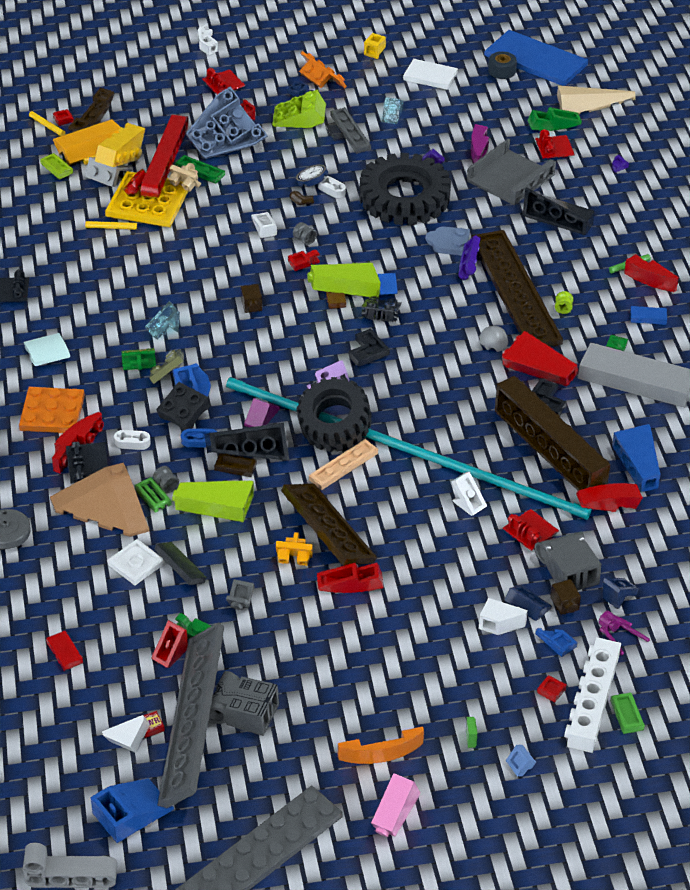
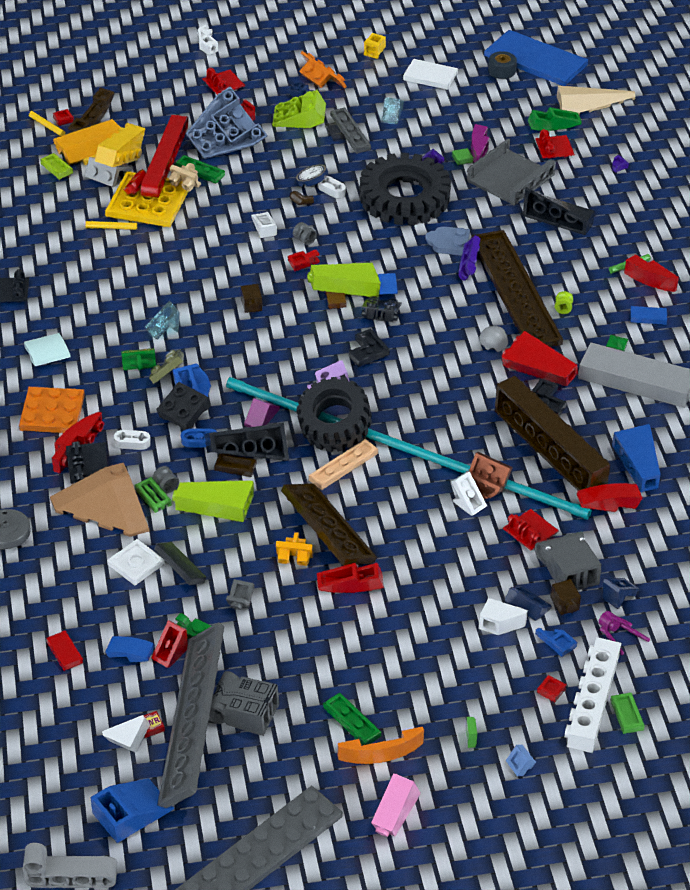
(133, 648): none -> blue slope
(352, 719): none -> green tile
(462, 156): none -> bright green tile
(489, 474): none -> copper slope

